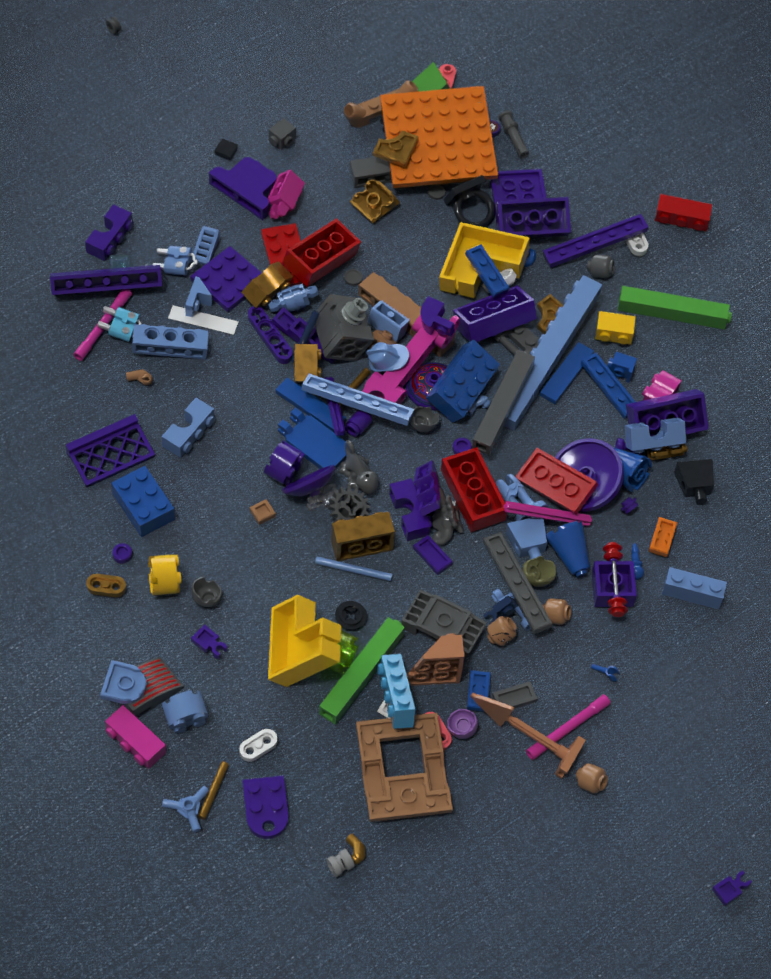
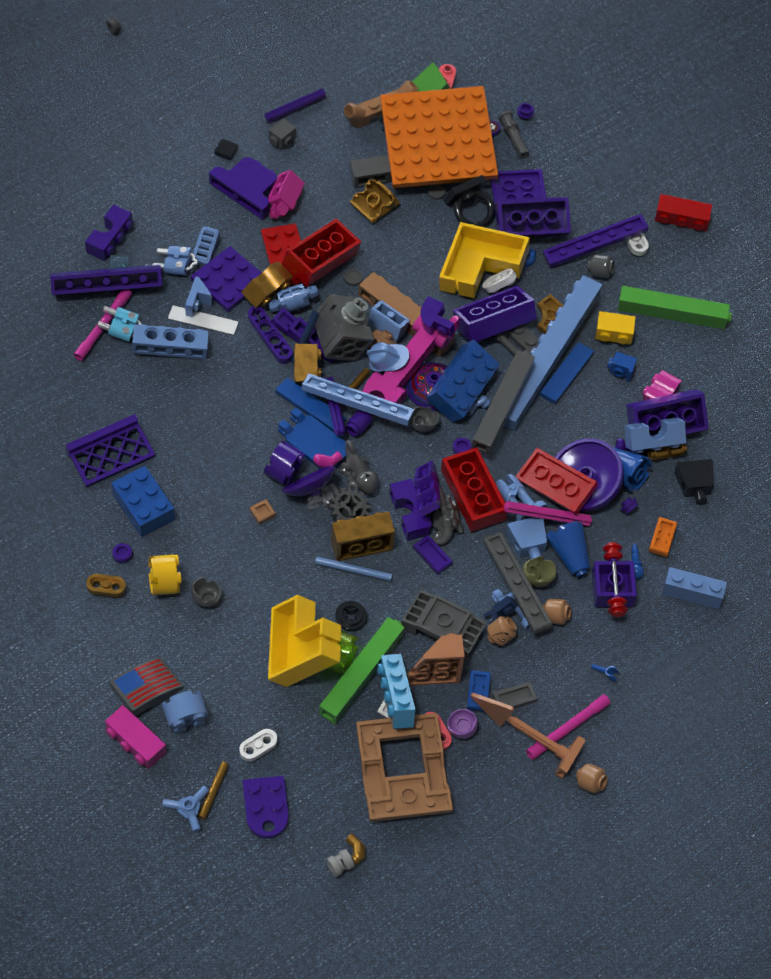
(123, 683): medium blue tile -> none
(140, 375): medium nougat arm -> none
(179, 439): medium blue arch -> none
(208, 640): dark purple plate -> none
(295, 105): none -> dark purple axle
(323, 460): none -> dark pink arm
(397, 149): pearl gold tile -> none
(487, 270): blue tile -> none
(525, 111): none -> dark purple plate
(607, 383): blue tile -> none
(730, 889): dark purple plate -> none

